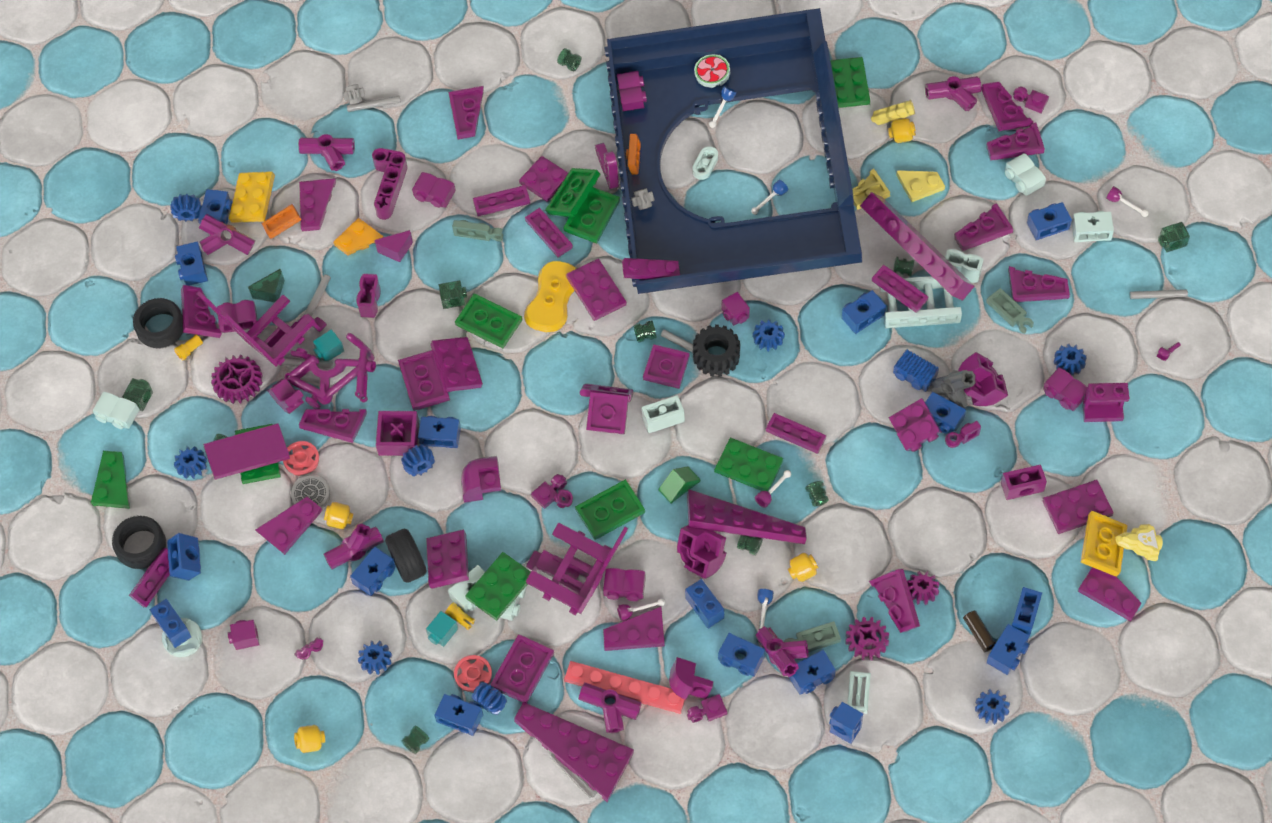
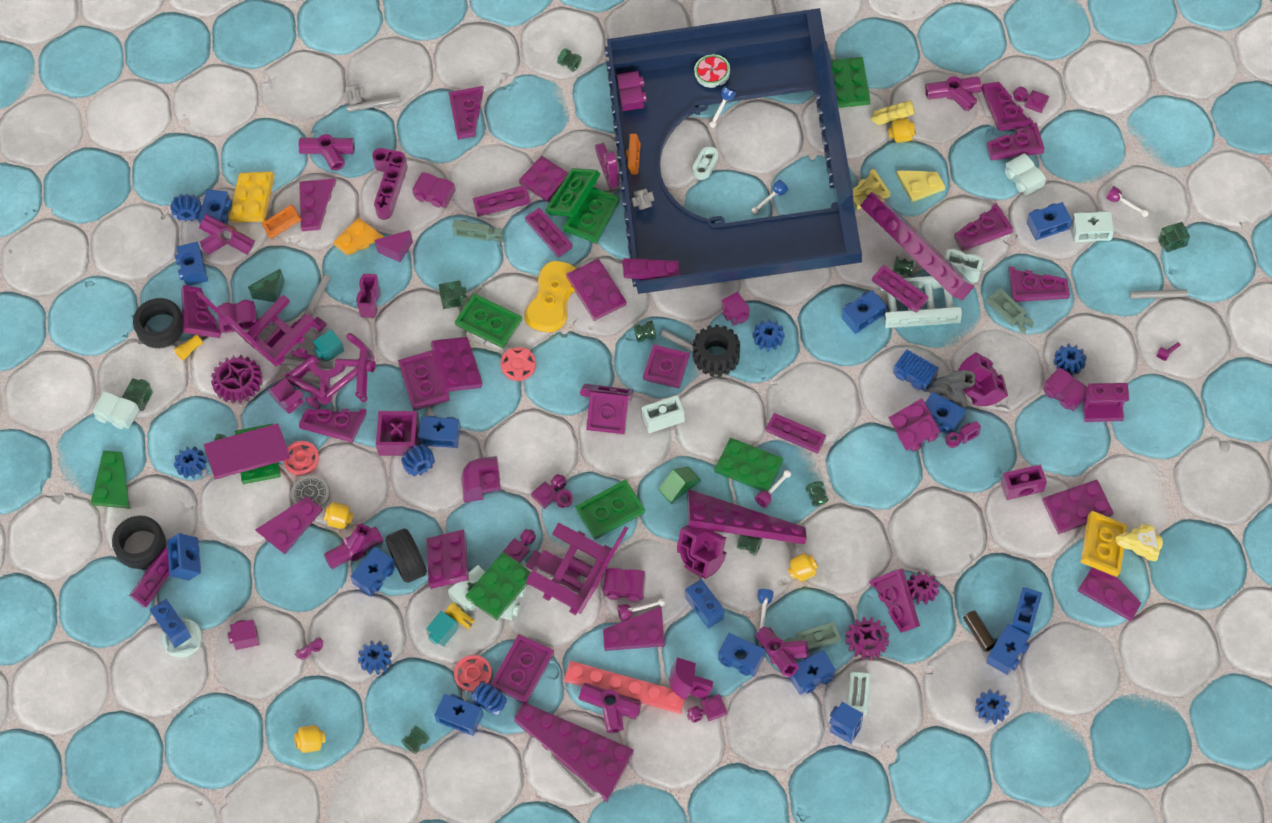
(518, 363): none -> coral wheel
(519, 550): none -> magenta plate

